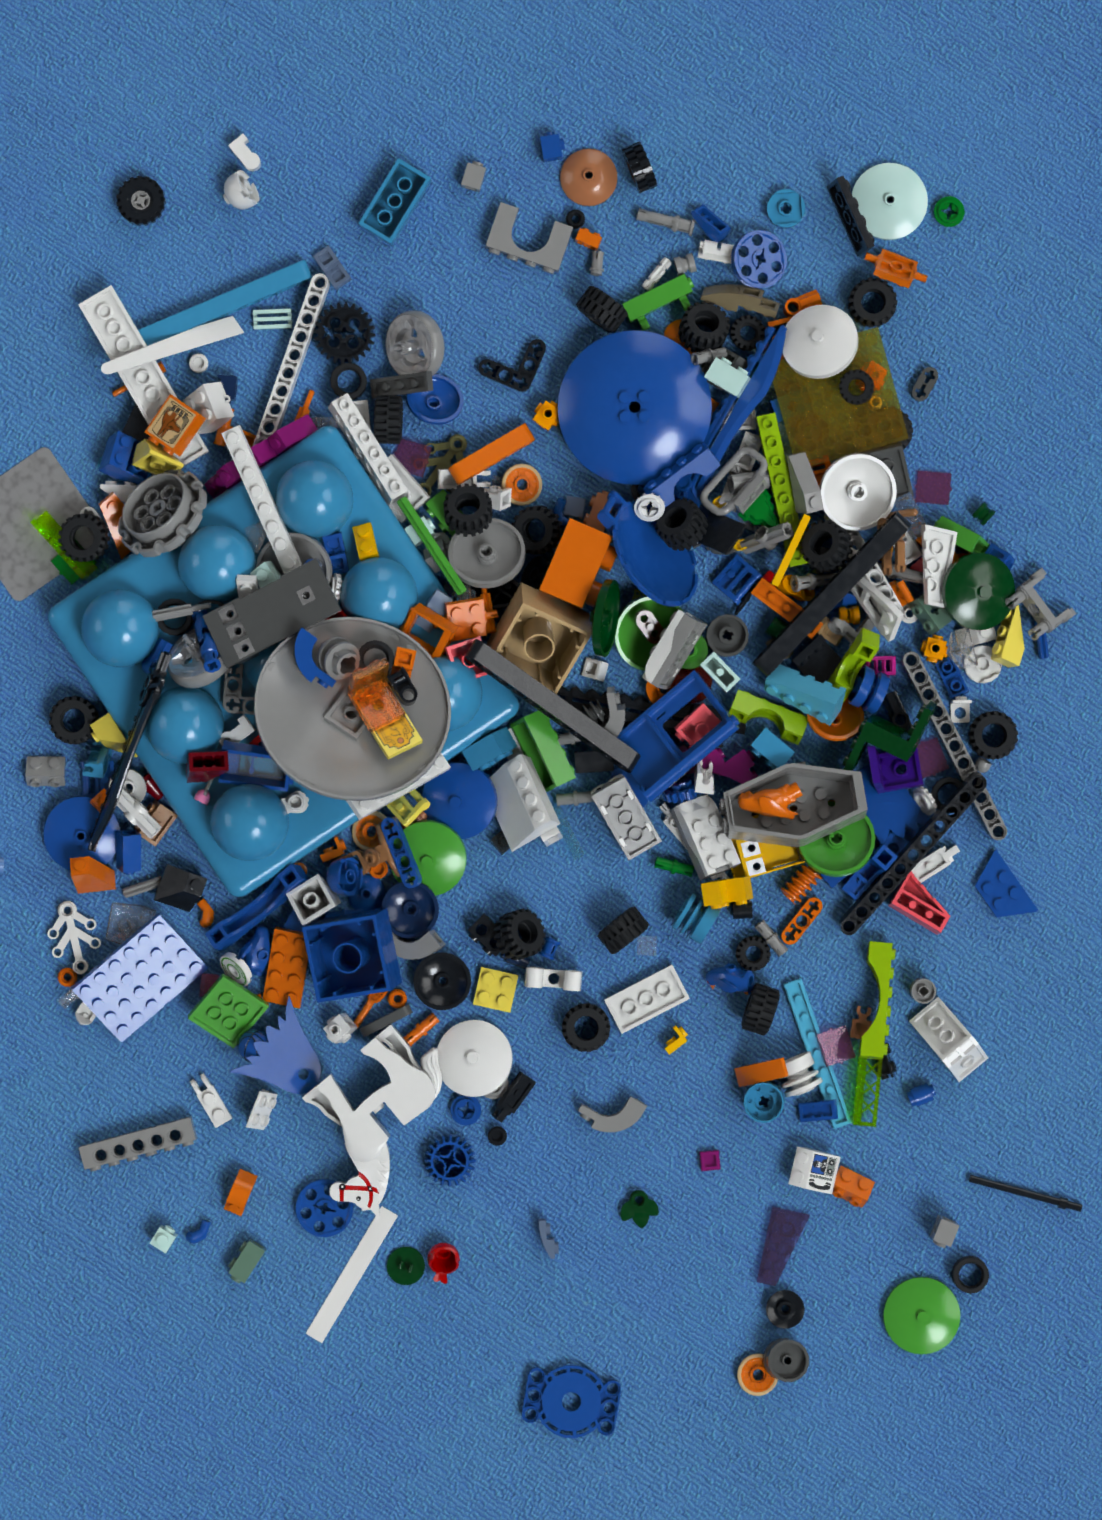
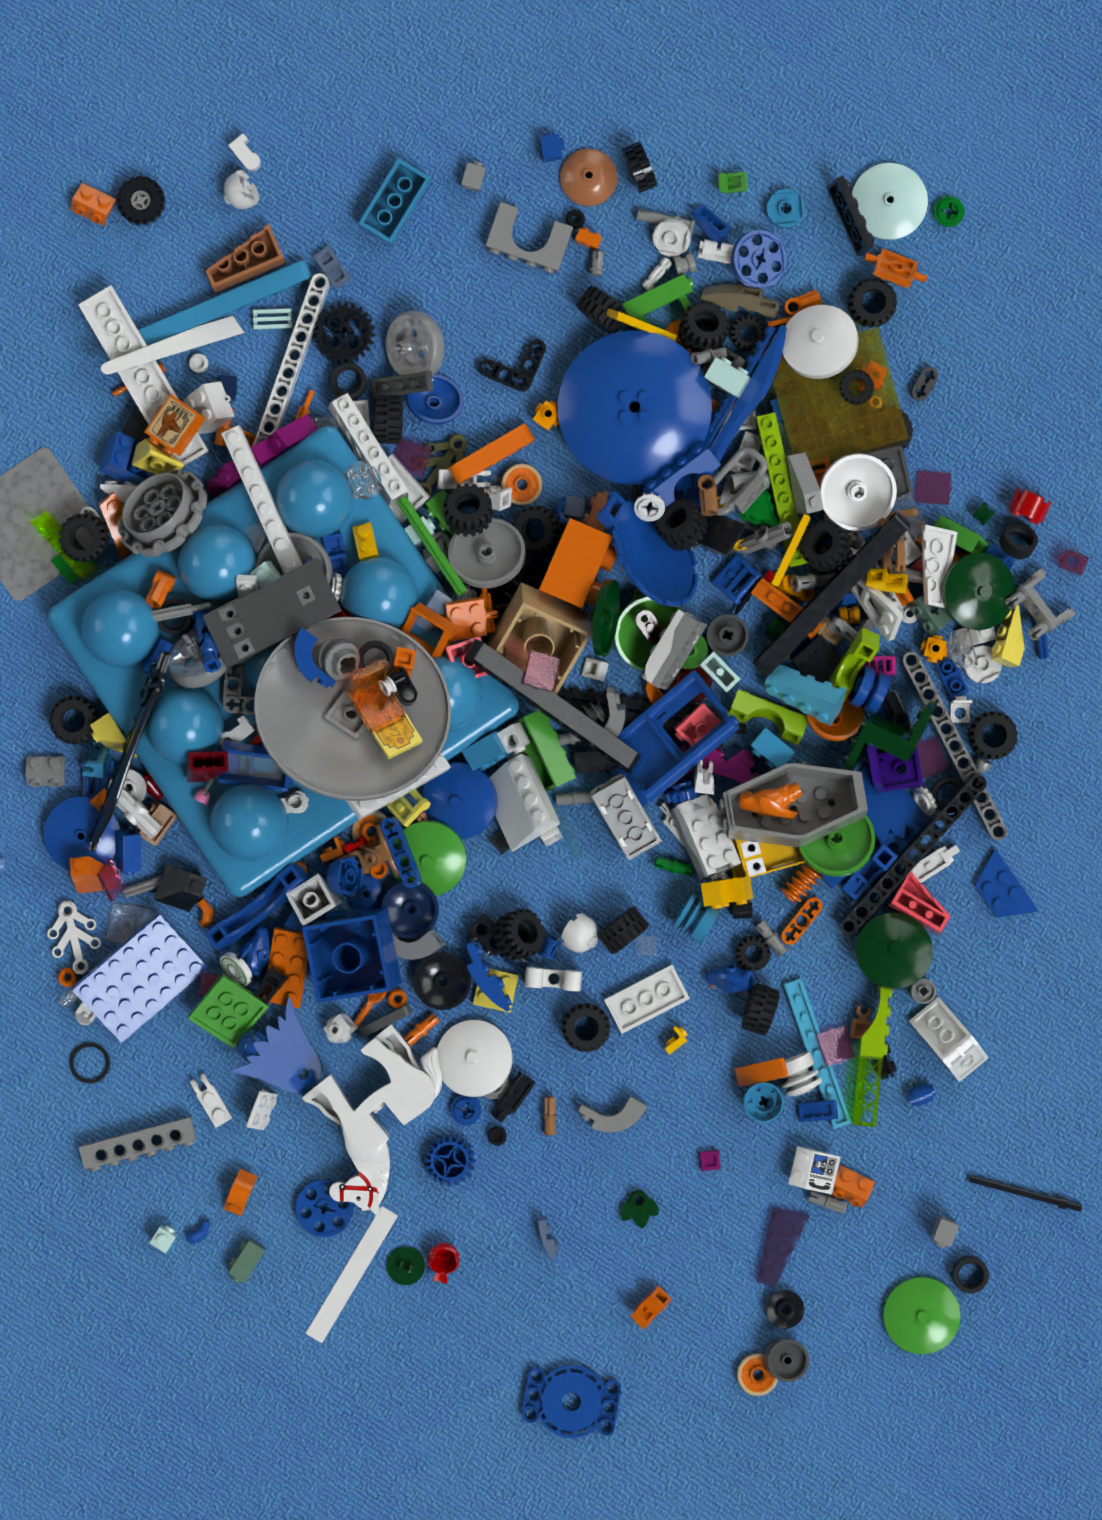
(92, 204): none -> orange bracket
(107, 1063): none -> black tyre
(110, 880): none -> clear pink piece
(160, 587): none -> orange piece
(246, 261): none -> nougat wedge
(273, 978): none -> black piece
(351, 847): none -> red tile
(372, 477): none -> clear plate
(387, 686): none -> white bush
(491, 985): none -> blue slope
(506, 738): none -> white brick
(541, 670): none -> clear pink piece
(550, 1115): none -> medium nougat axle
(580, 934): none -> white cylinder
(639, 324): none -> yellow tile
(650, 1307): none -> orange brick
(671, 237): none -> white tile
(708, 496): none -> medium nougat piece
(732, 182): none -> bright green bracket
(828, 1202): none -> light grey axle
(881, 580): none -> yellow slope
(894, 951): none -> dark green dish
(1014, 550): none -> black tyre
(1029, 505): none -> red brick
(1081, 562): none -> clear pink brick

